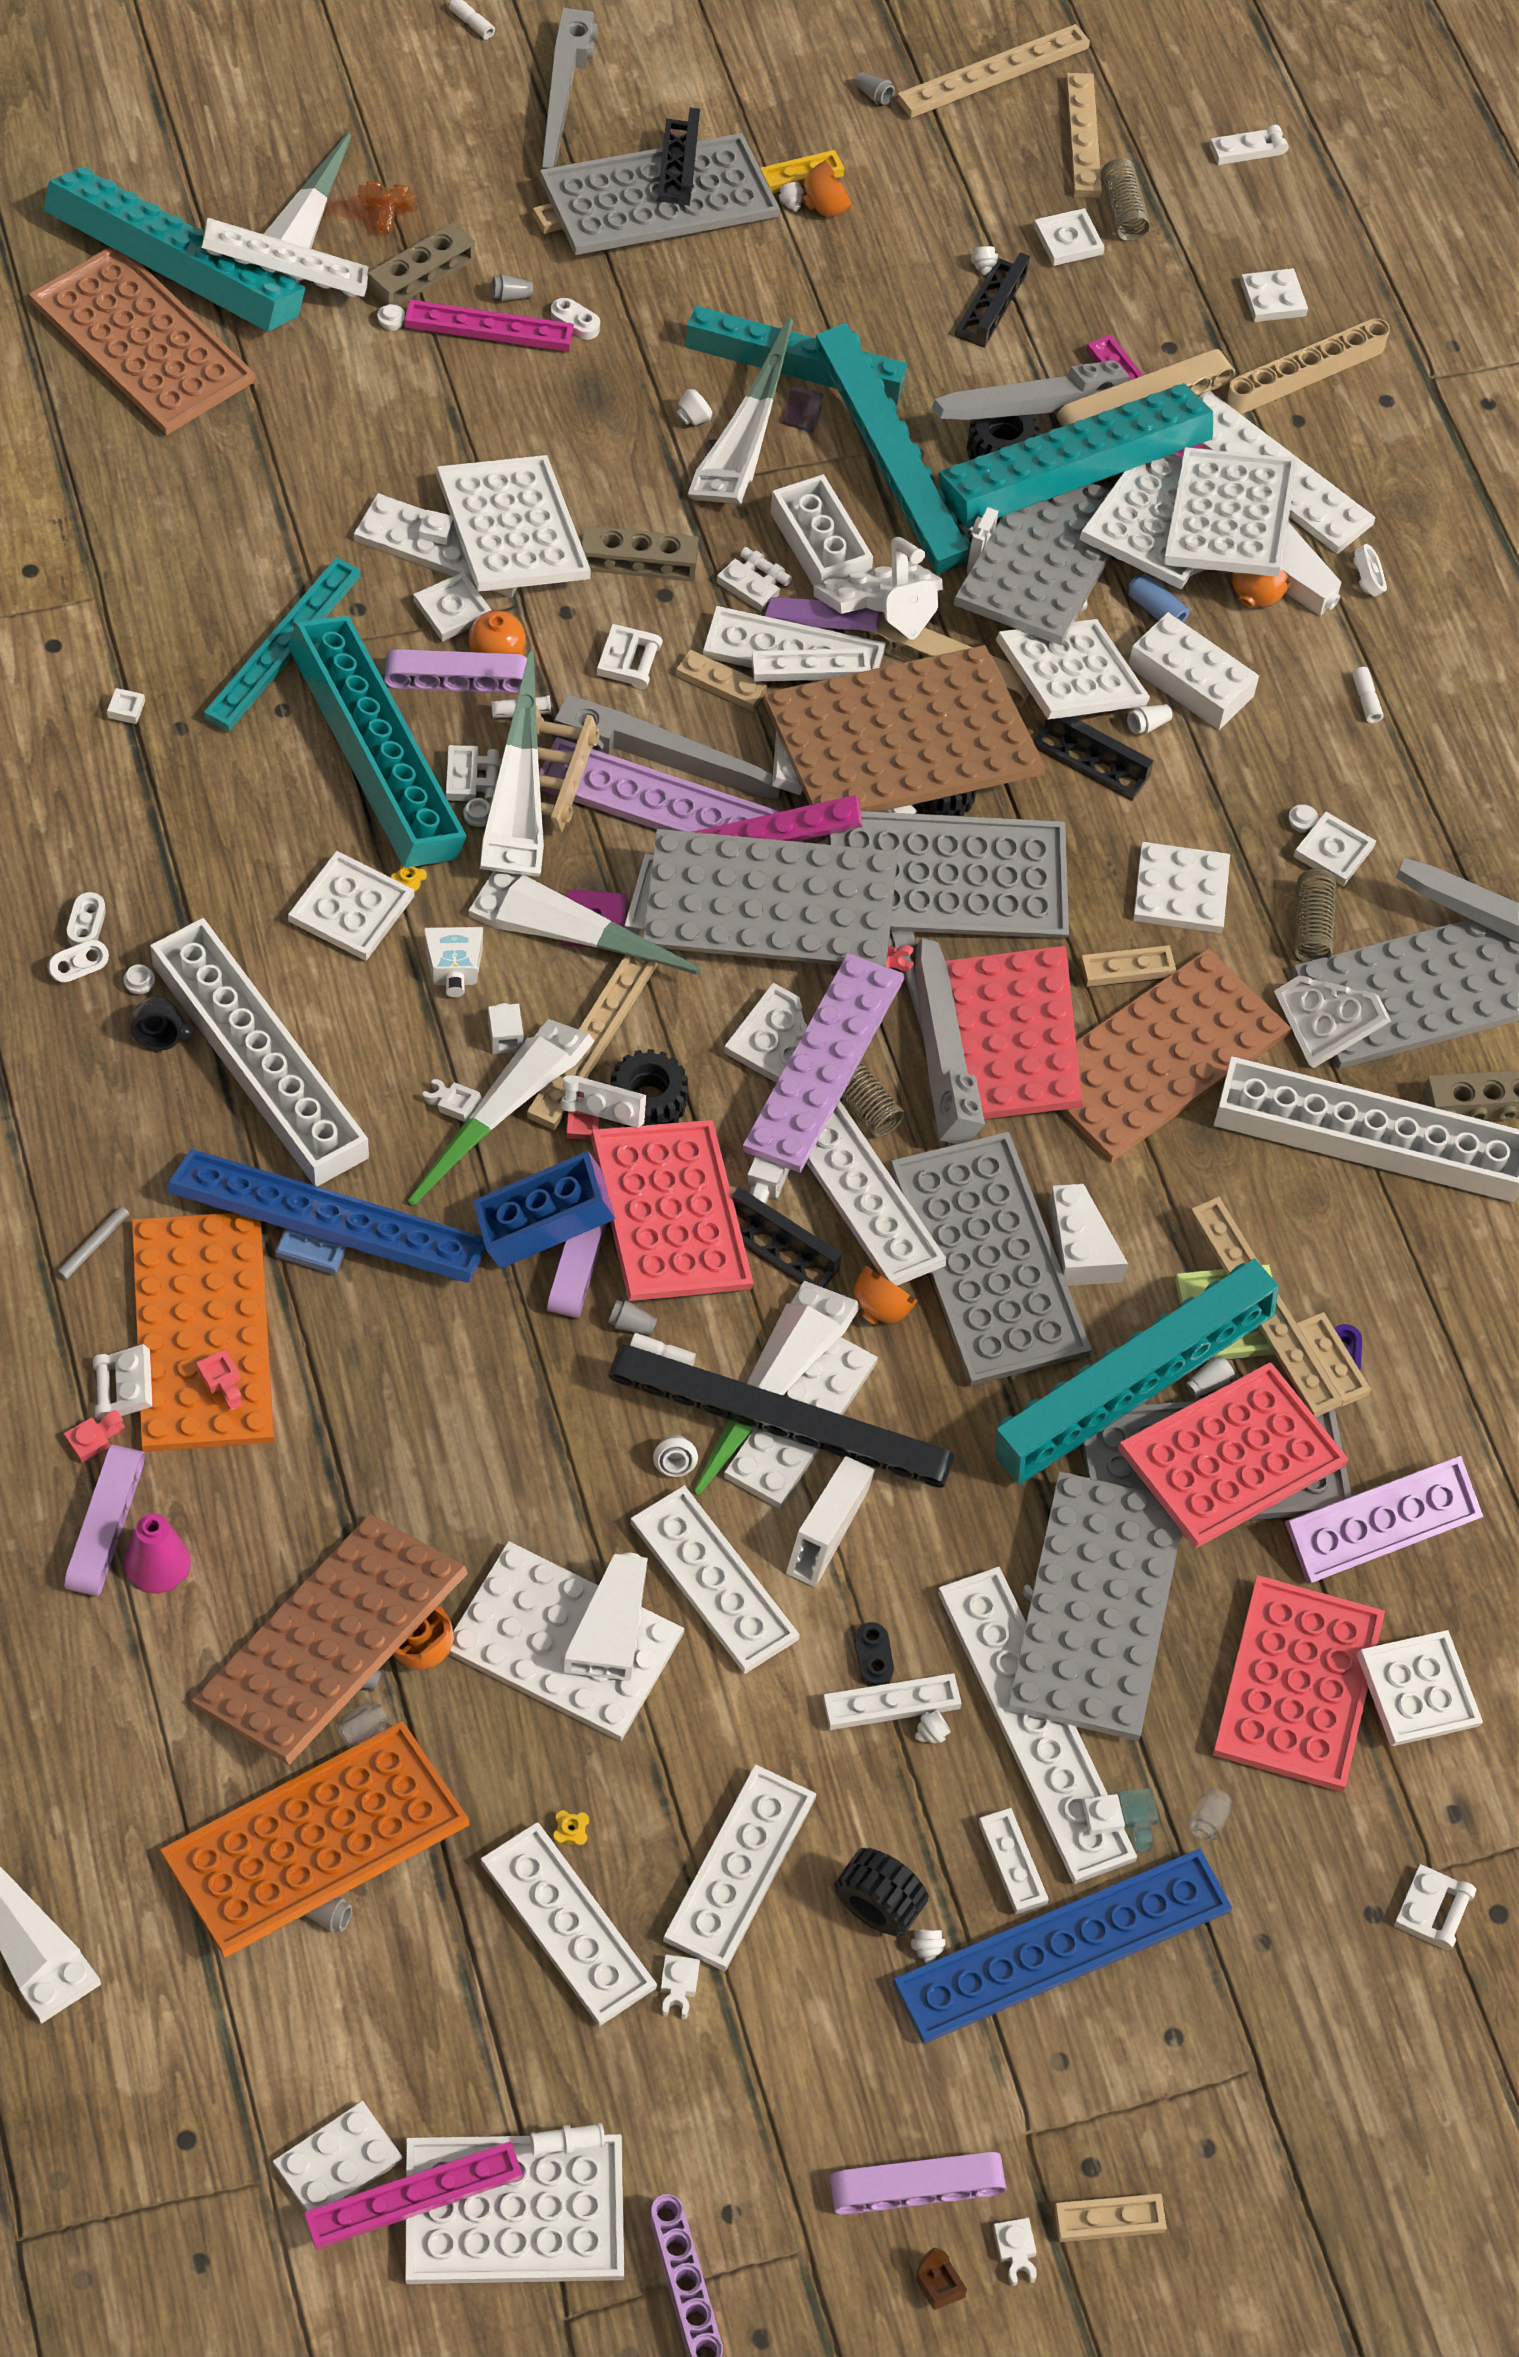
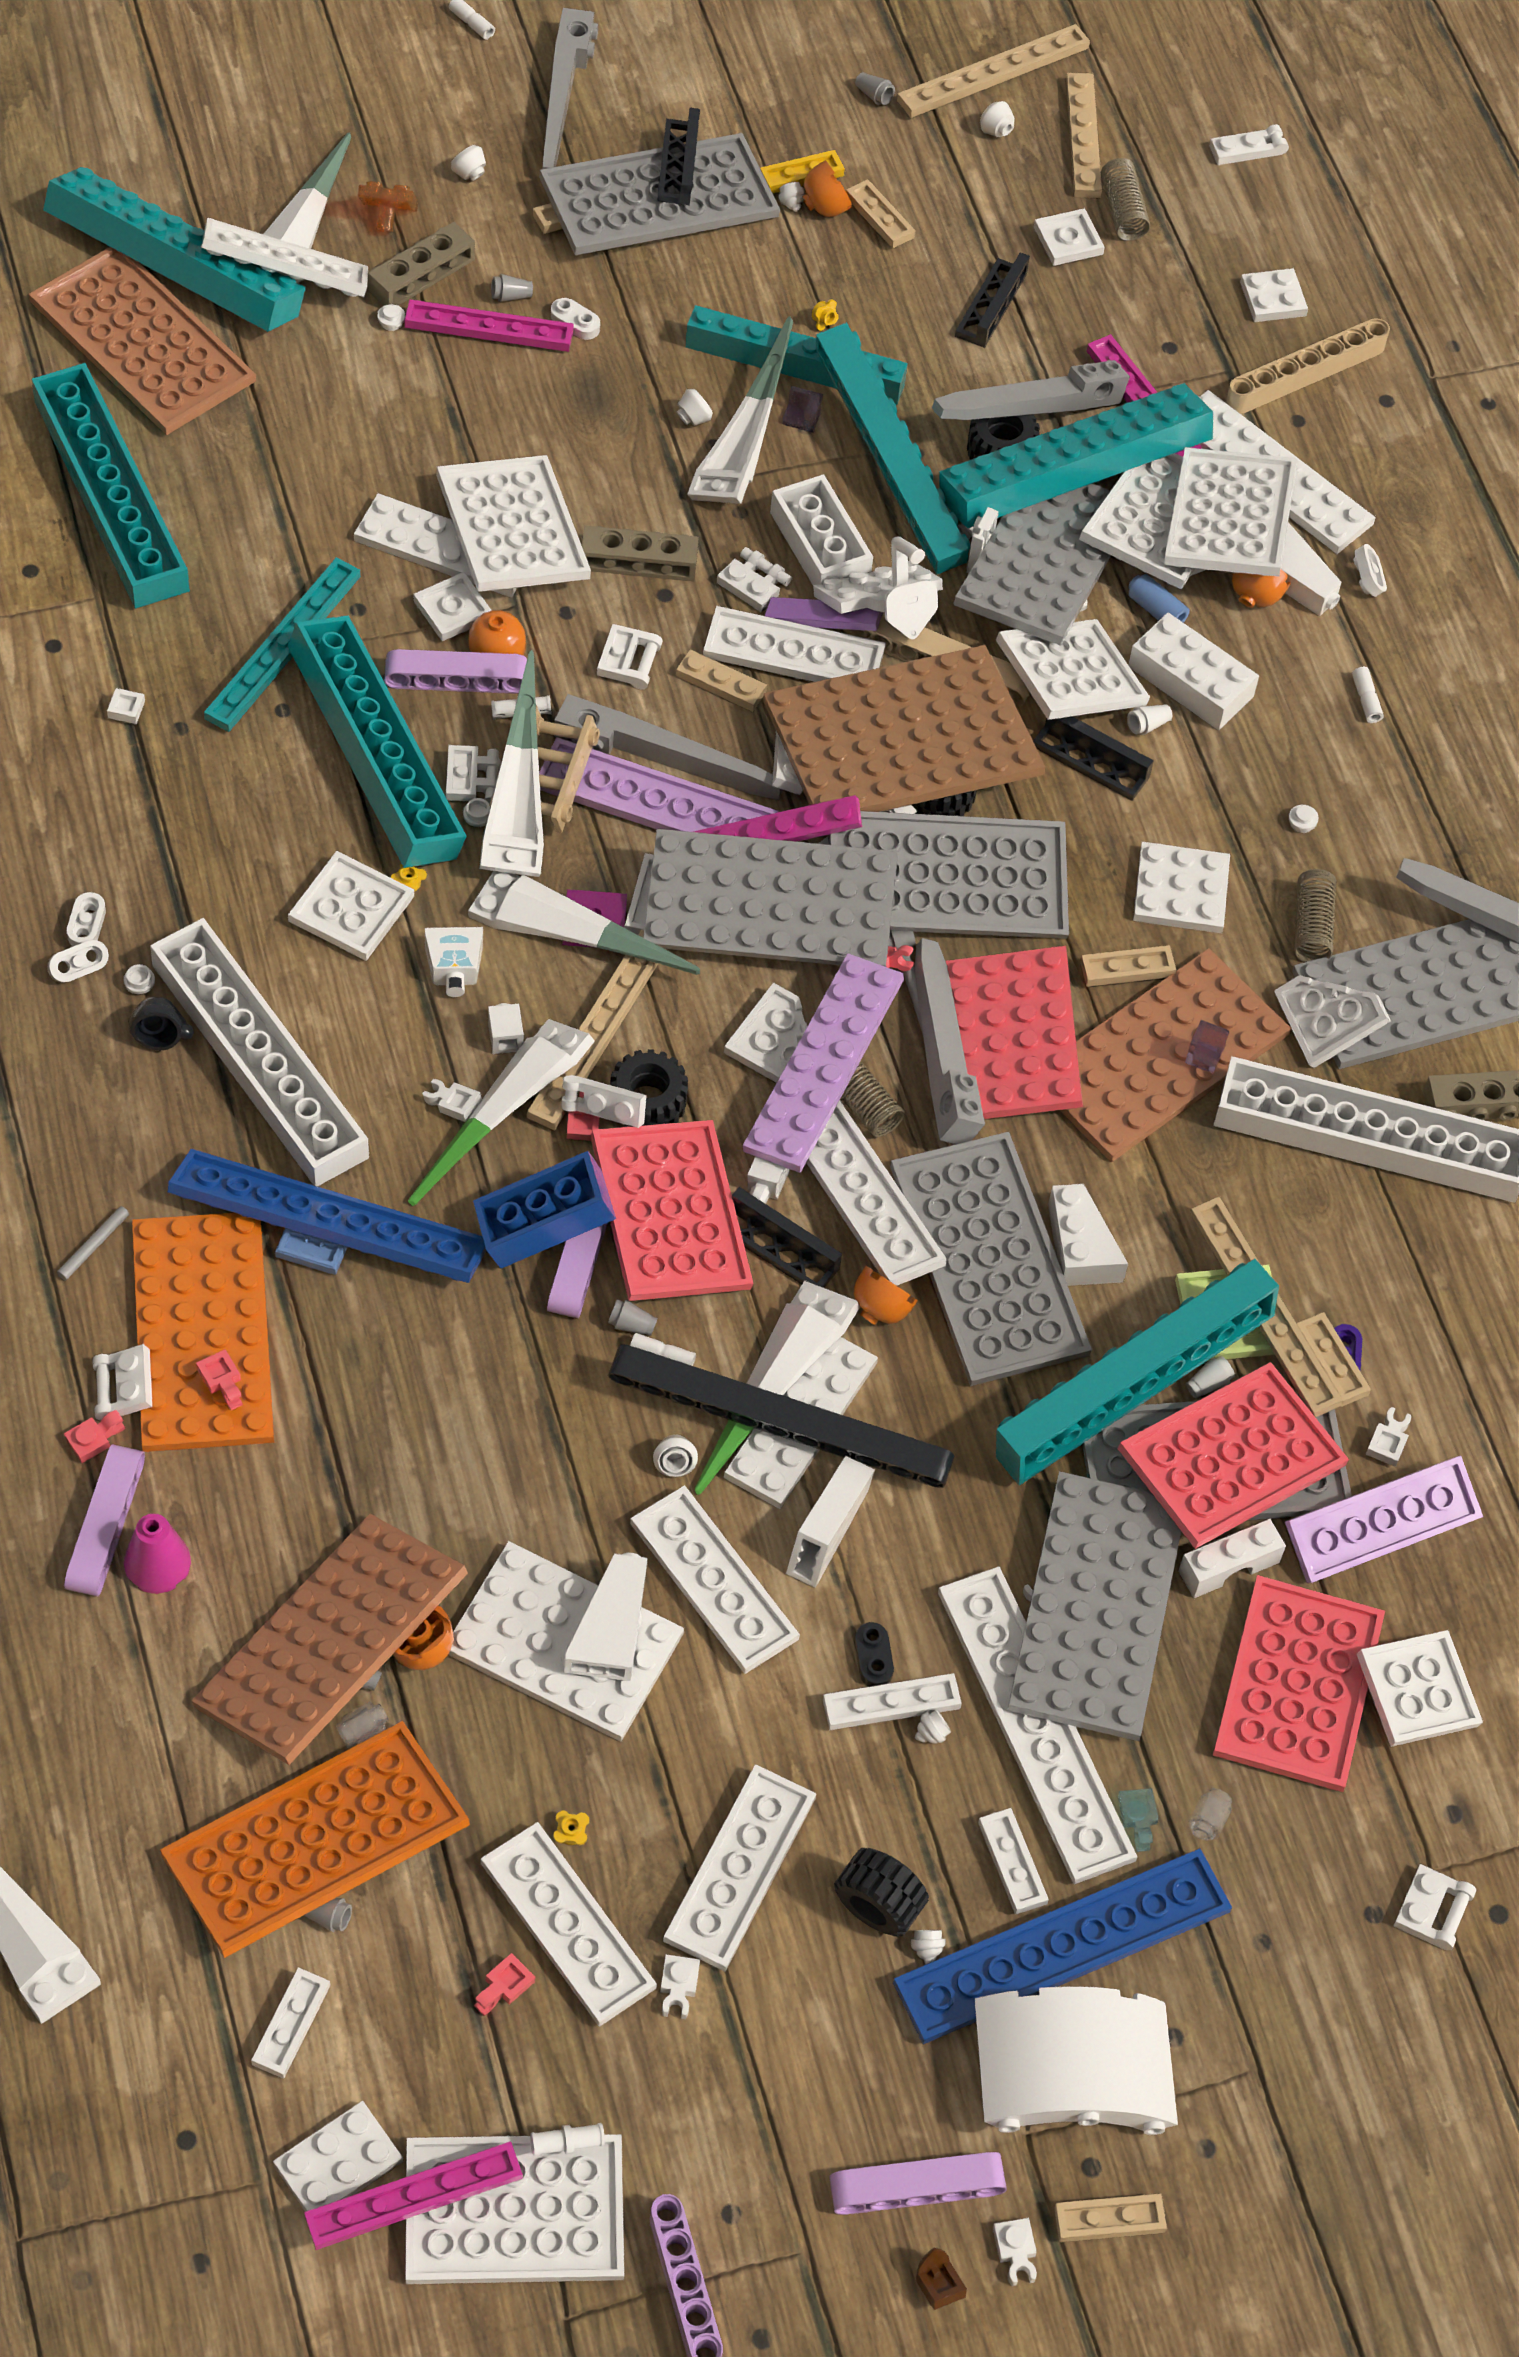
(110, 485): none -> teal brick
(290, 2023): none -> white plate
(436, 527): white plate -> none
(469, 163): none -> white cone
(506, 1981): none -> coral plate
(808, 664): white plate -> none
(825, 314): none -> yellow plate
(880, 214): none -> tan plate
(984, 258): white plate -> none
(997, 119): none -> white cone
(1075, 2059): none -> white panel
(1103, 1814): white plate -> none
(1198, 373): tan beam -> none
(1207, 1046): none -> panel
(1213, 1563): none -> white arch
(1335, 848): white plate -> none
(1388, 1439): none -> white plate

